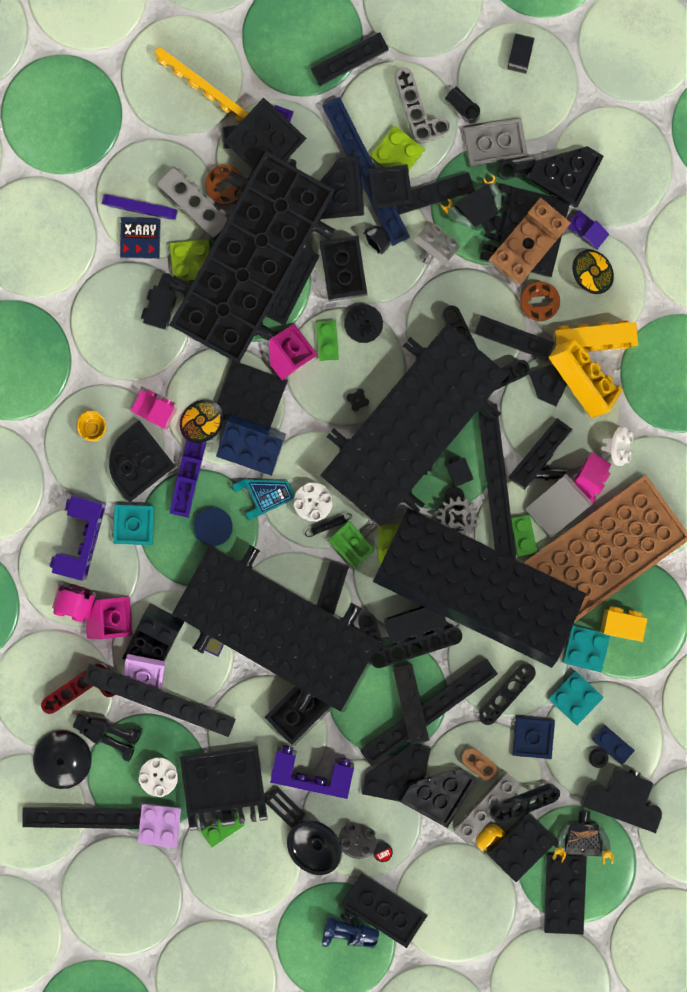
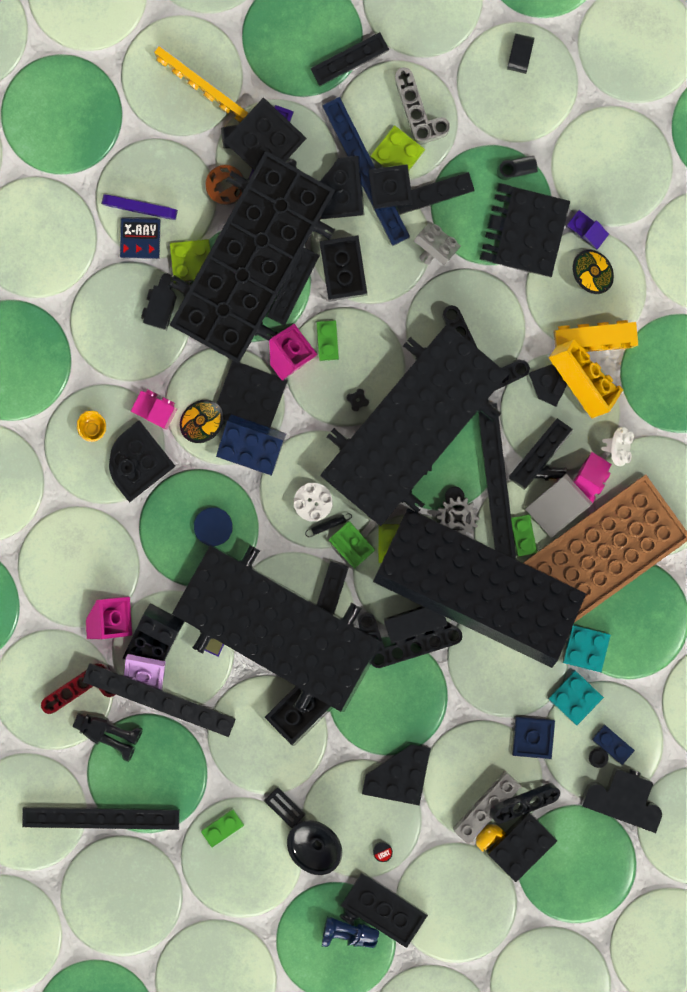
(72, 750): black dish -> none
(73, 601): dark pink brick -> none
(75, 566): dark purple plate -> none
(133, 525): teal plate -> none
(152, 784): white plate -> none
(159, 825): lavender plate -> none
(168, 185): light grey brick -> none
(187, 479): dark purple slope -> none
(223, 783): black hinge -> none
(266, 494): flag -> none
(338, 785): dark purple plate -> none
(359, 315): black plate -> none
(365, 844): dark grey plate -> none
(377, 238): black hair -> none
(411, 704): black plate -> none
(432, 710): black plate -> none
(439, 794): black plate -> none
(459, 471): black brick -> none
(462, 103): black piece -> none
(477, 207): black torso -> none
(479, 763): medium nougat plate -> none
(495, 142): light grey tile -> none
(504, 691): black beam -> none
(514, 338): black plate -> none
(540, 225): medium nougat plate -> none
(540, 310): dark orange piece -> none
(565, 894): black plate -> none
(566, 173): black plate -> none
(583, 838): torso -> none
(623, 625): yellow brick -> none

